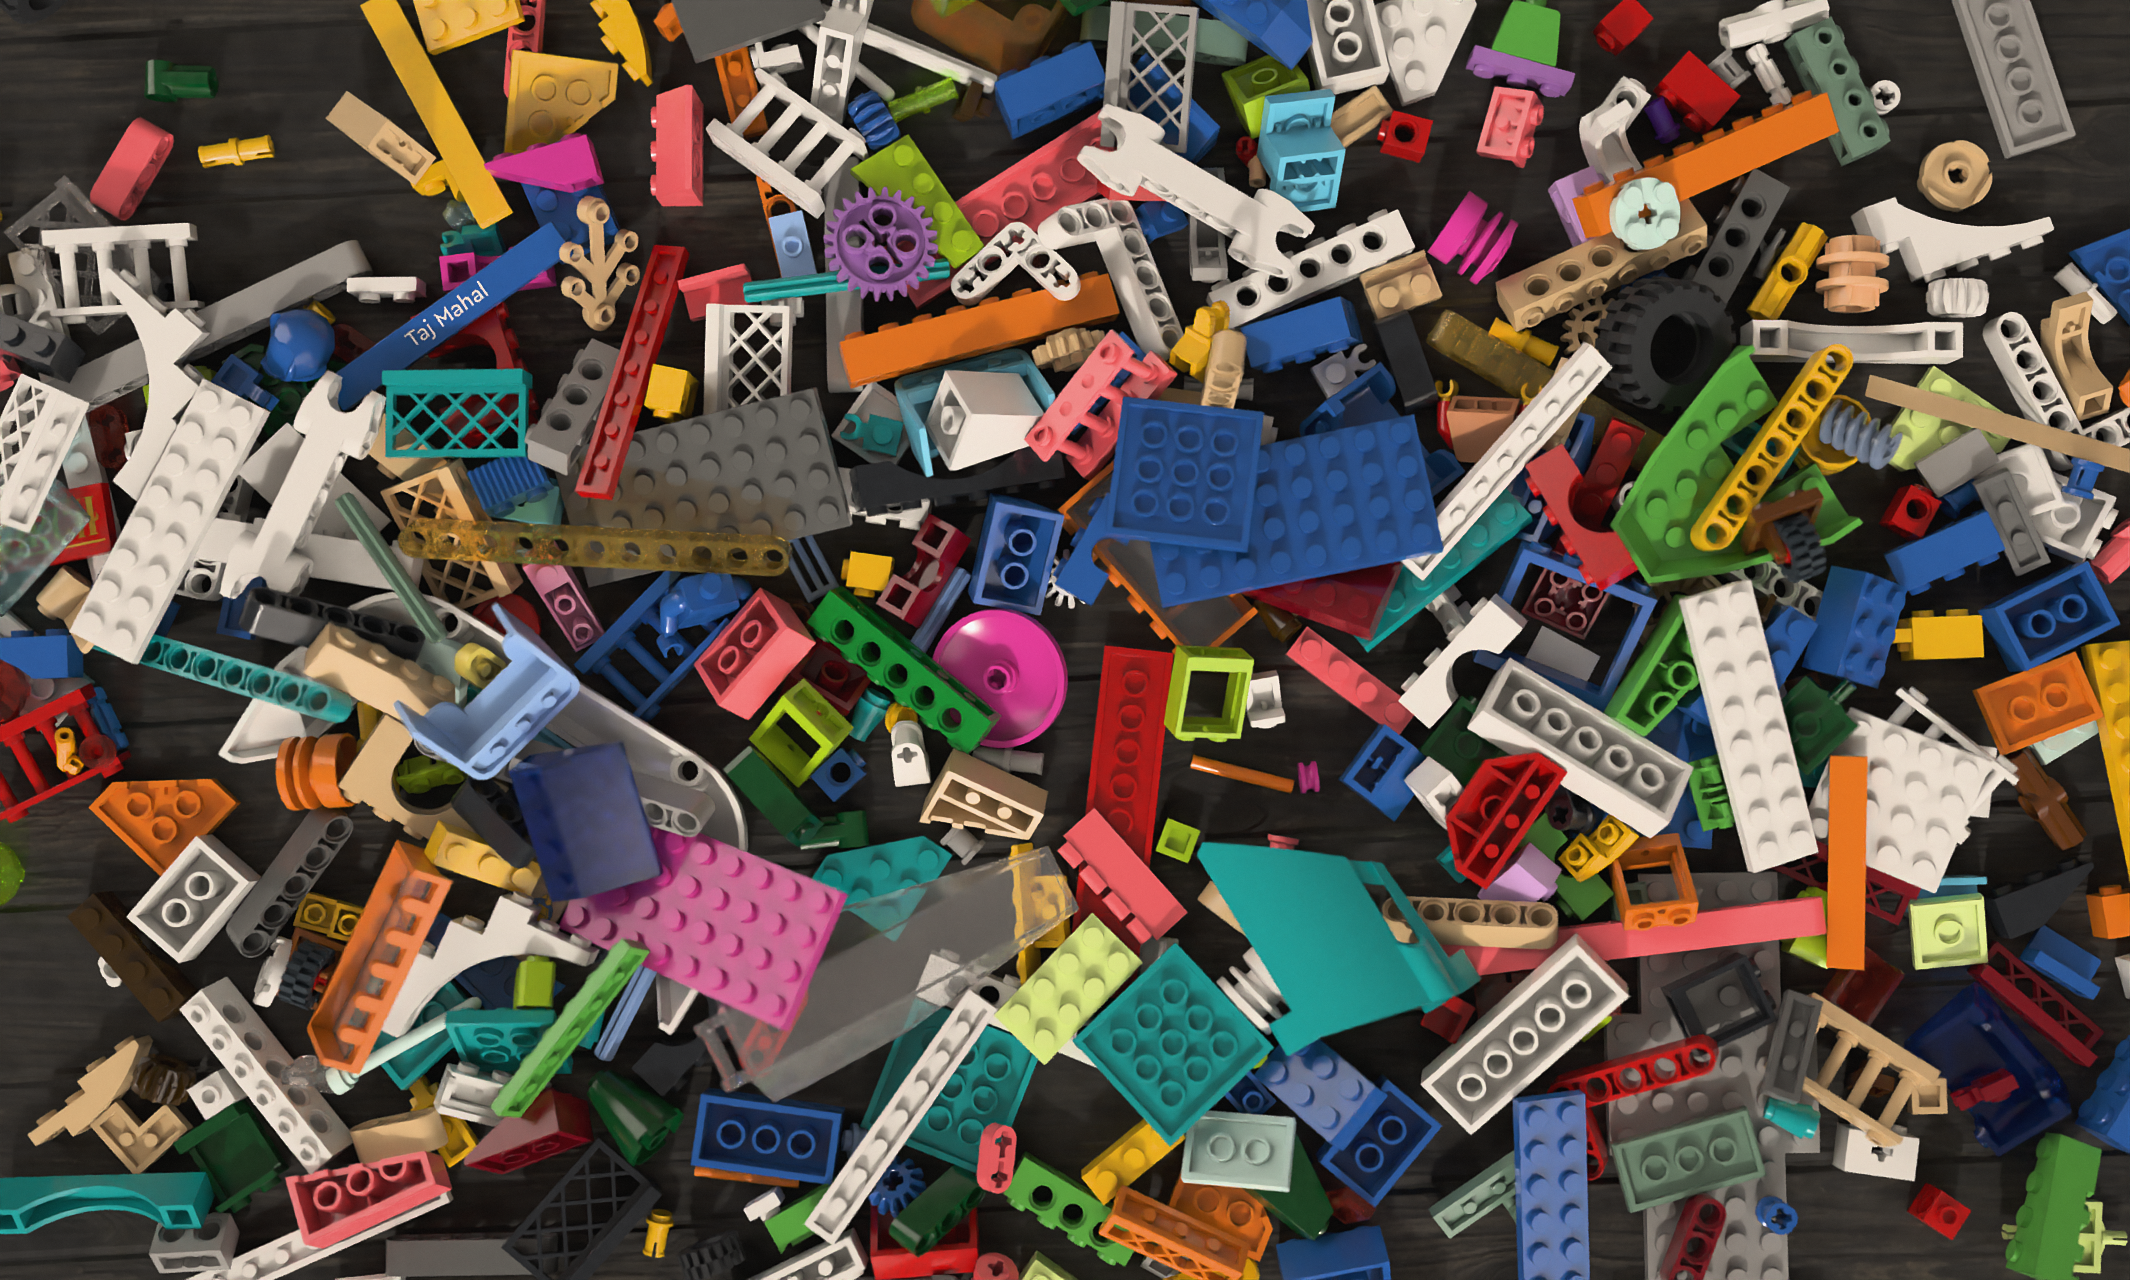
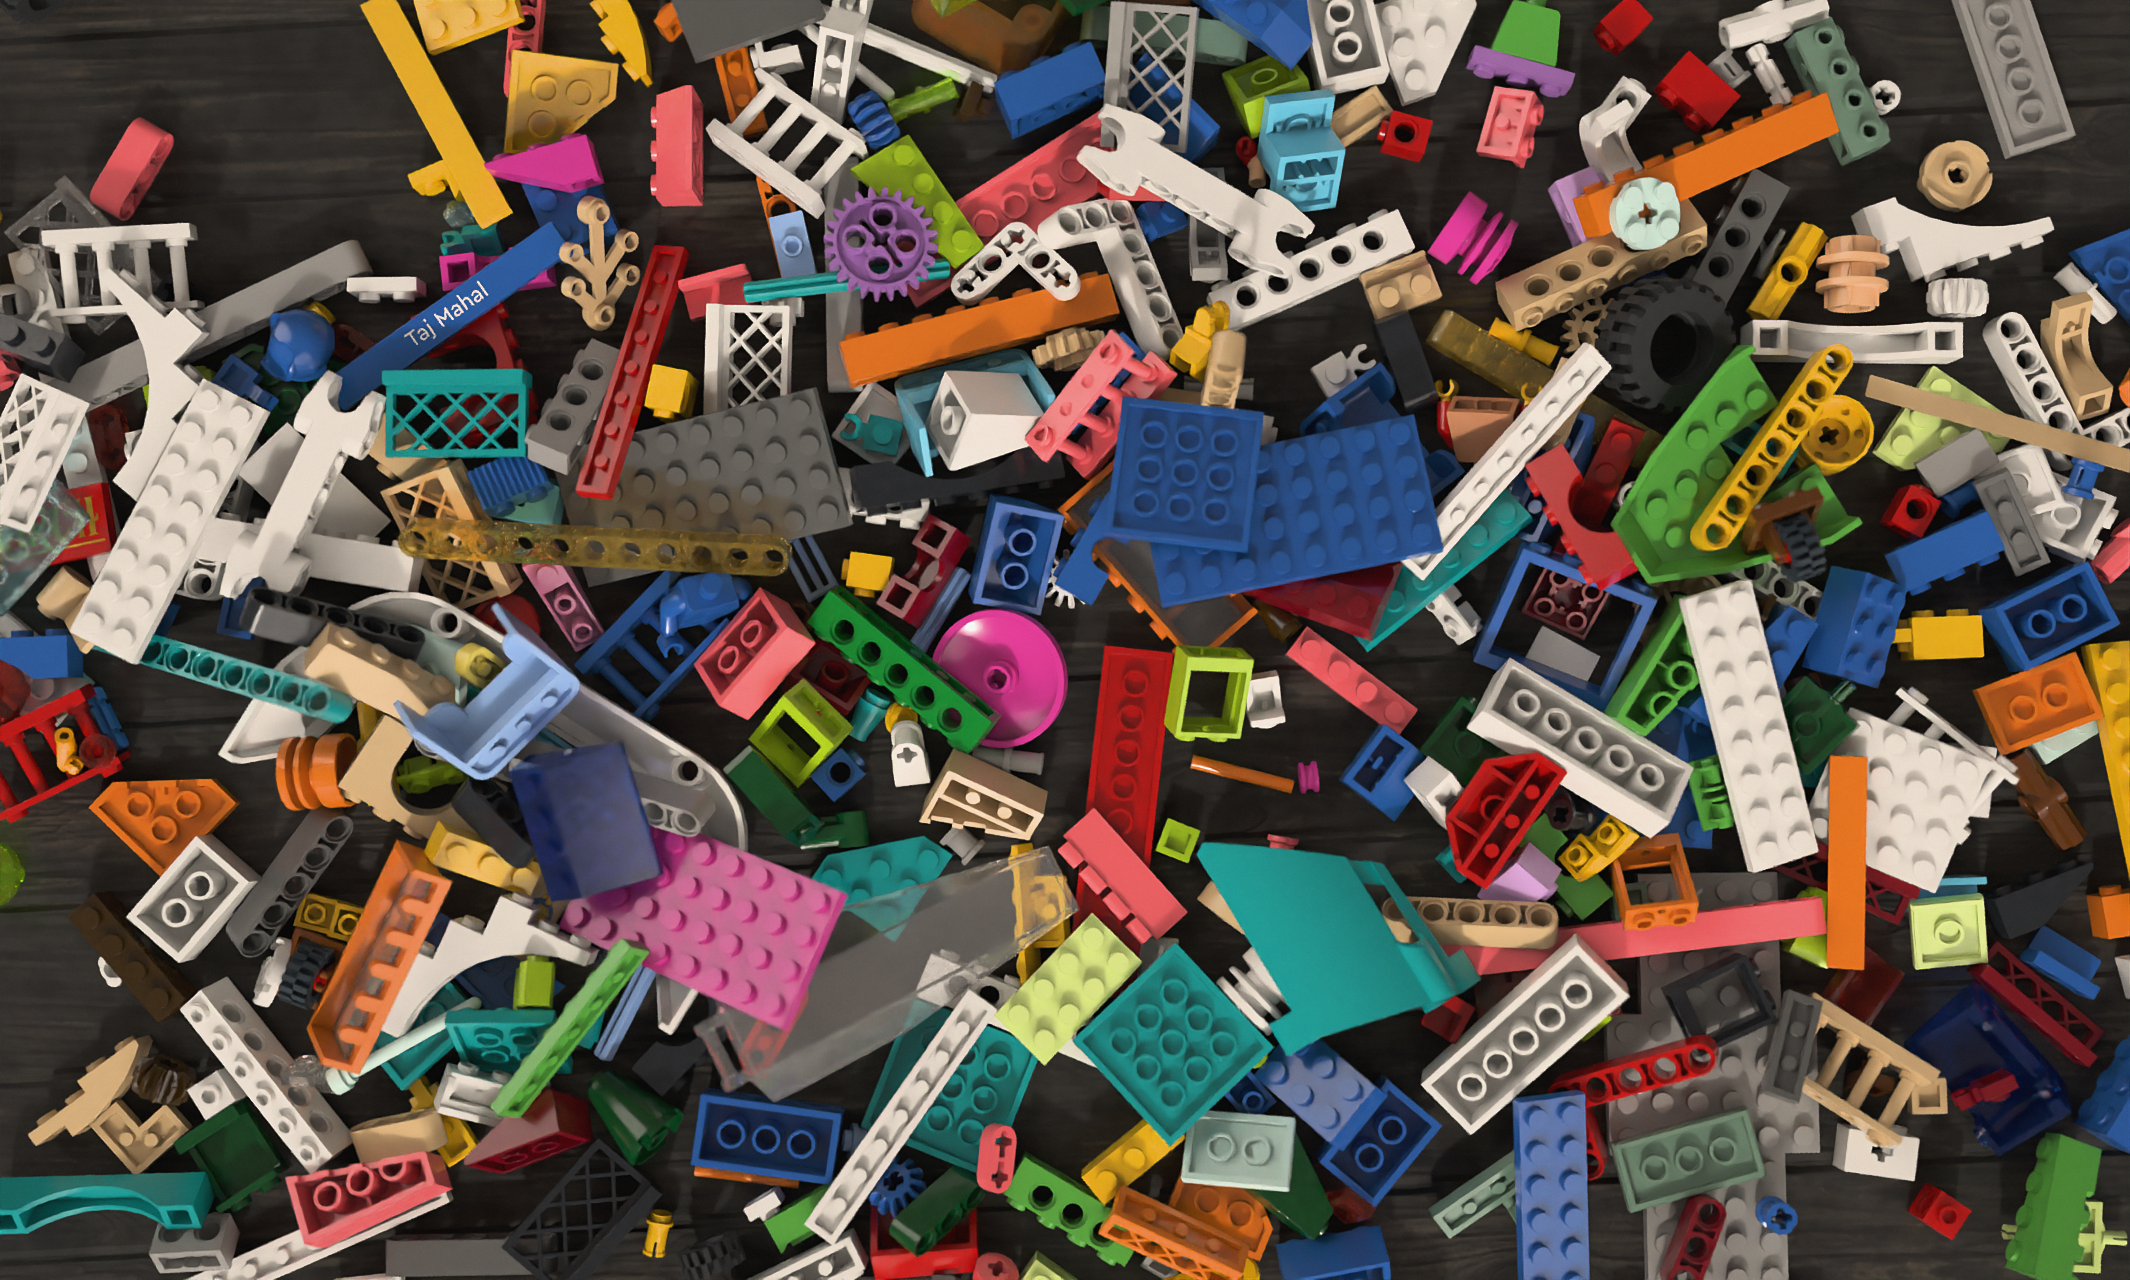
(168, 81): dark green piece -> none
(236, 151): yellow pin -> none
(381, 137): tan window -> none
(391, 568): sand green axle -> none
(1302, 334): blue wedge -> none
(1491, 629): white arch -> none
(1661, 120): dark purple pin -> none
(1796, 1119): teal cone -> none
(1858, 437): sand blue piece -> none

